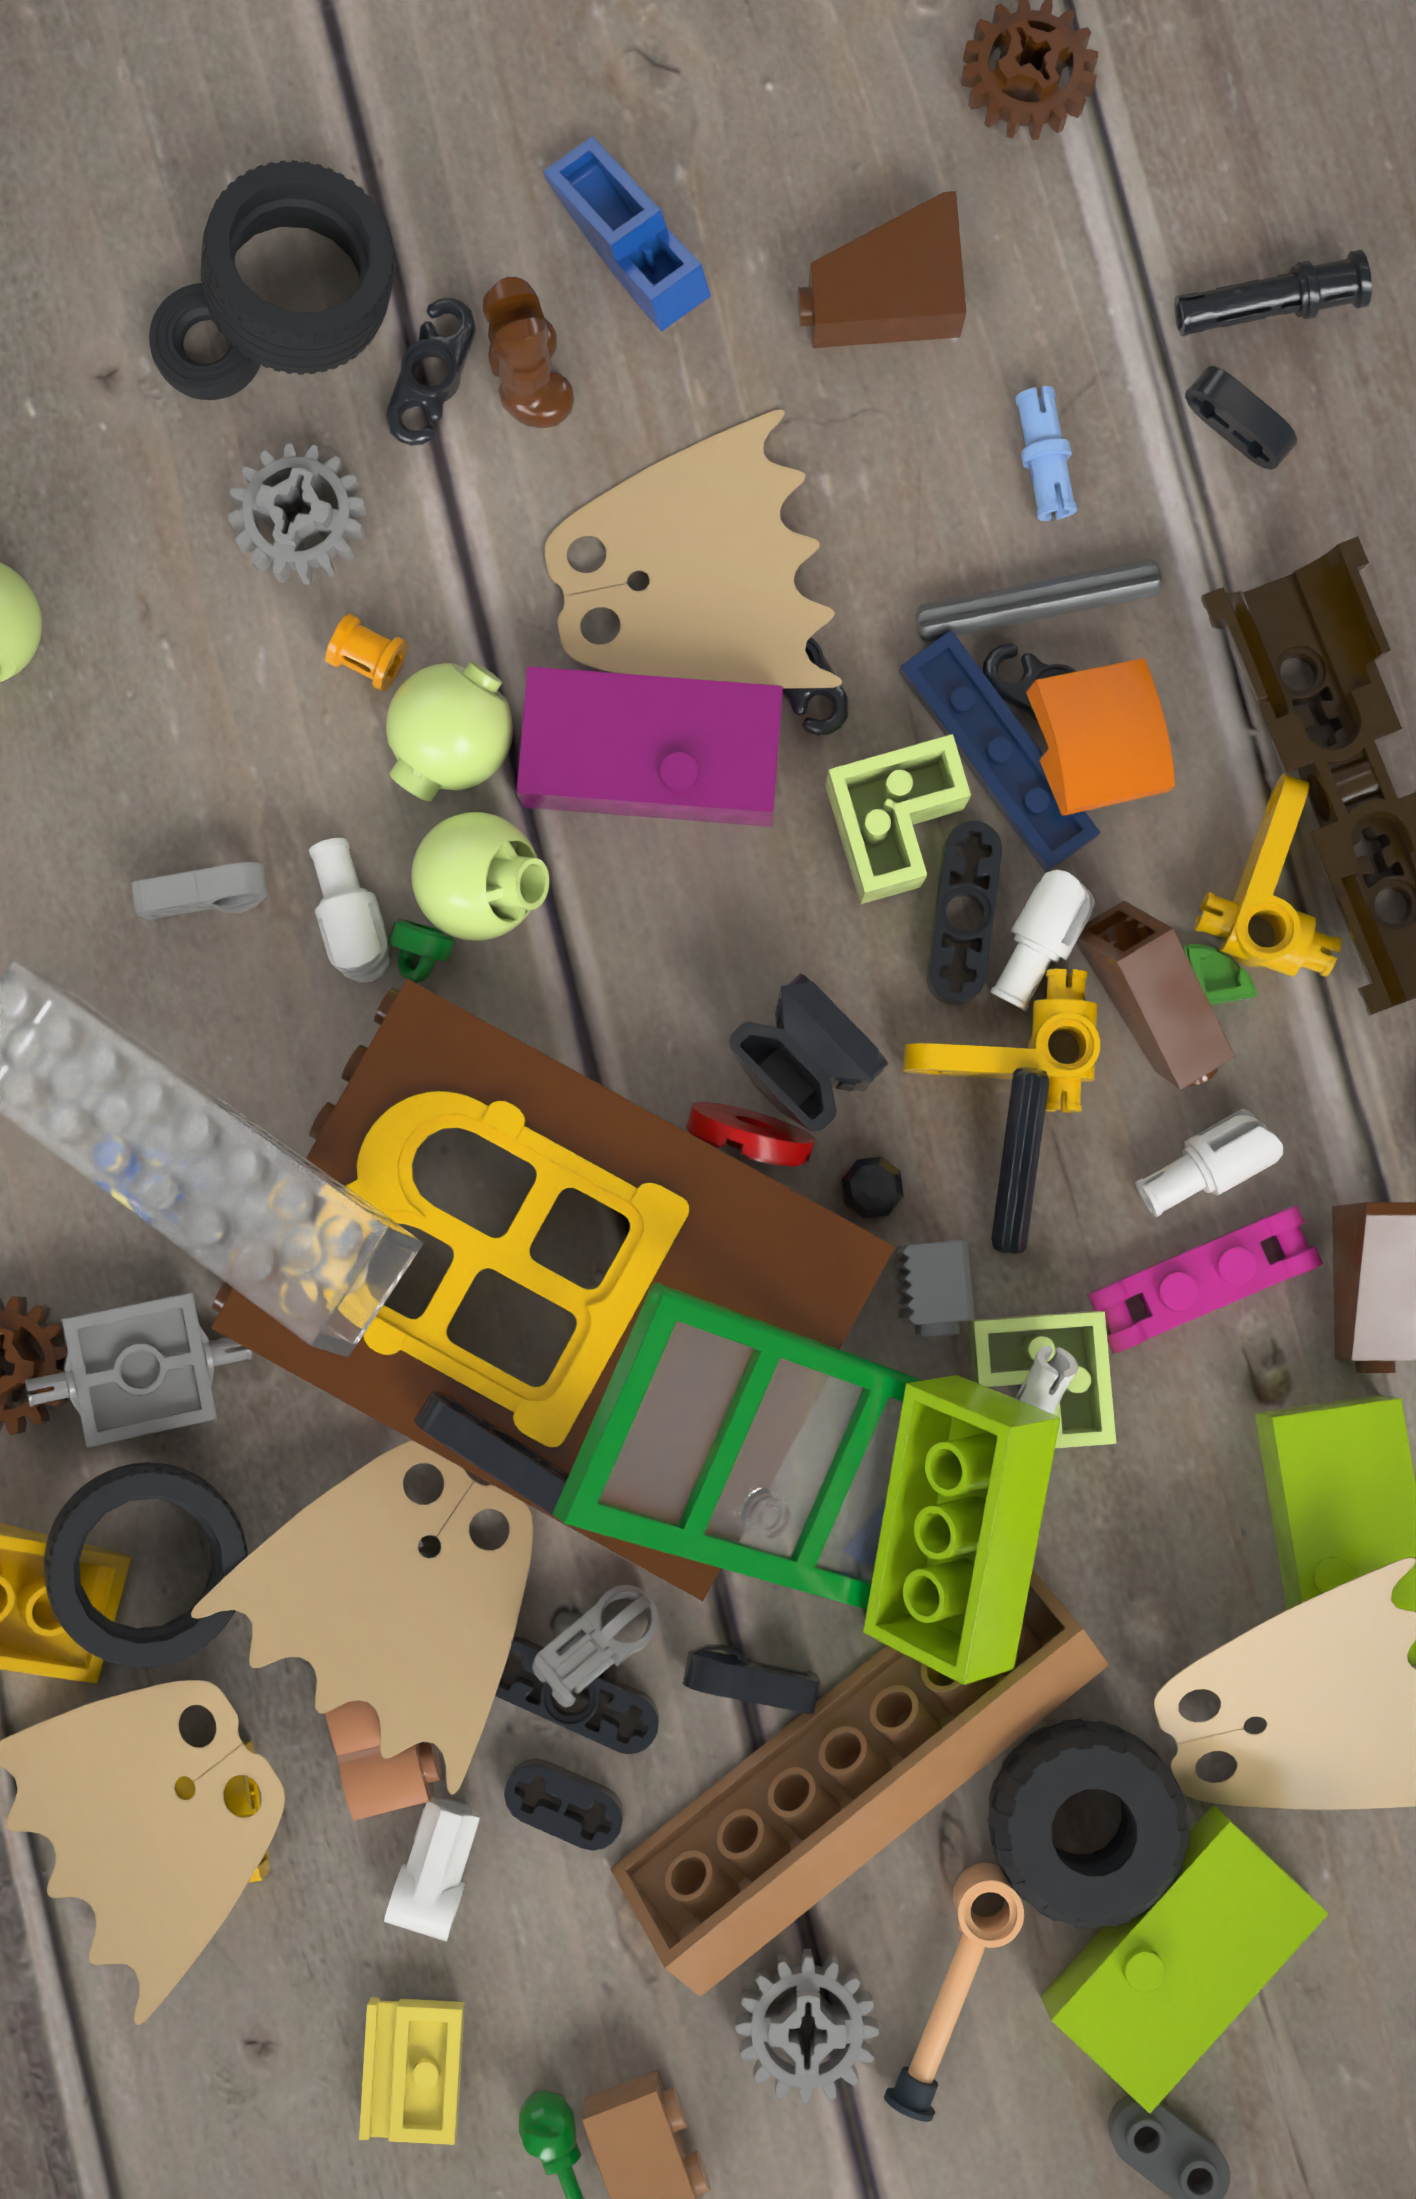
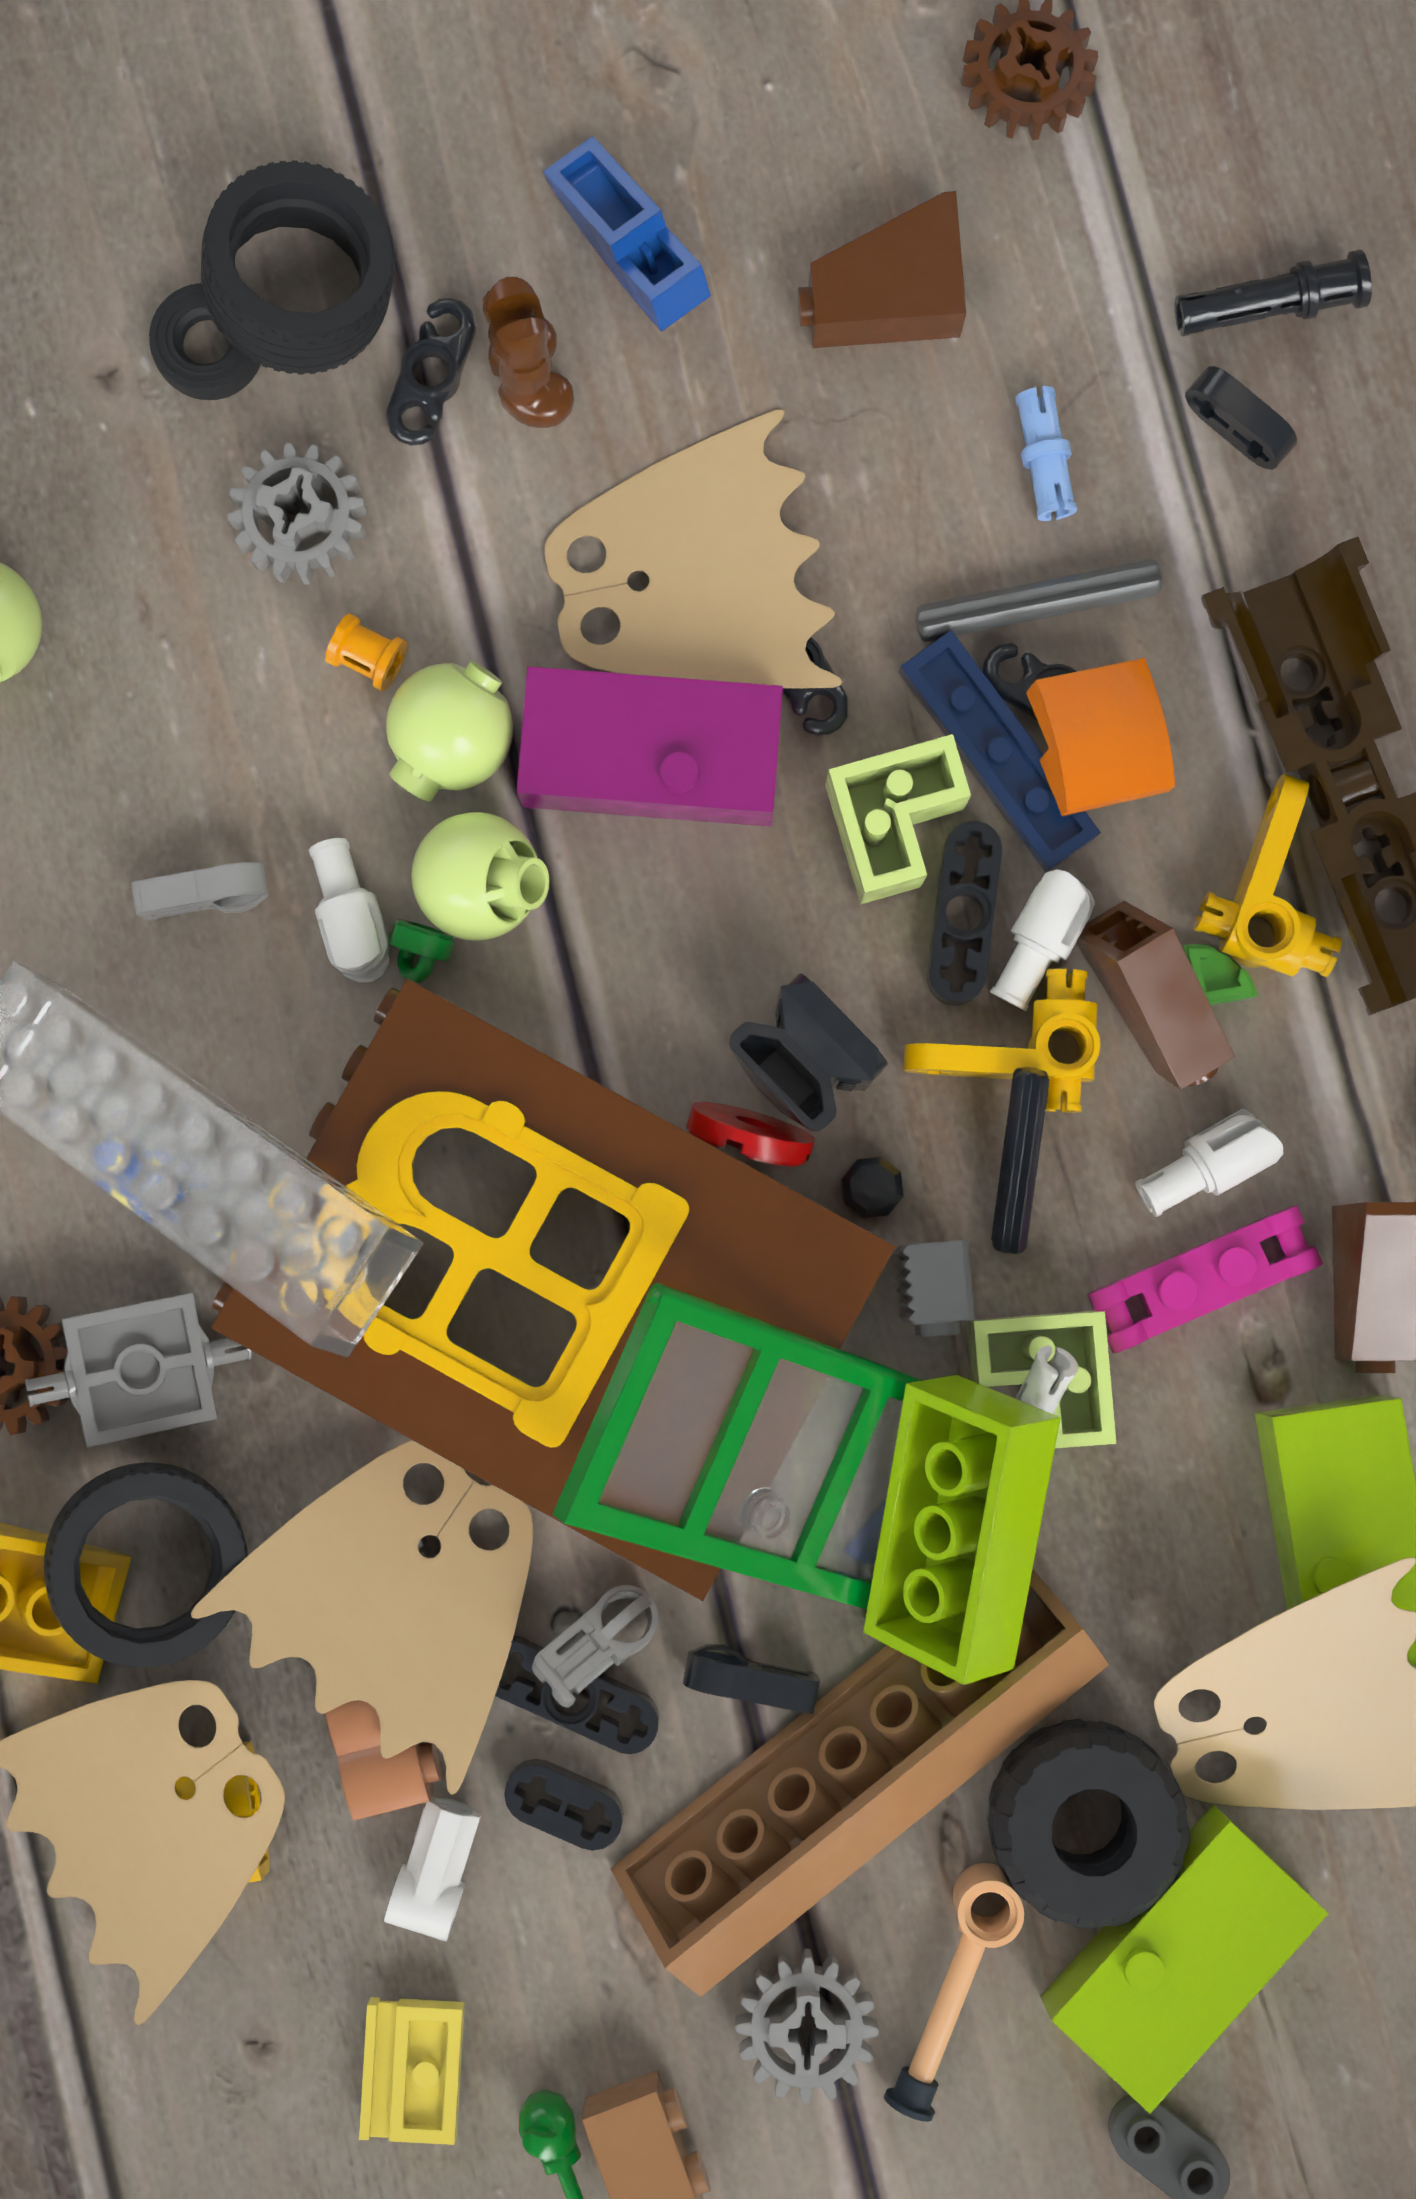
(492, 1450): black beam -> none

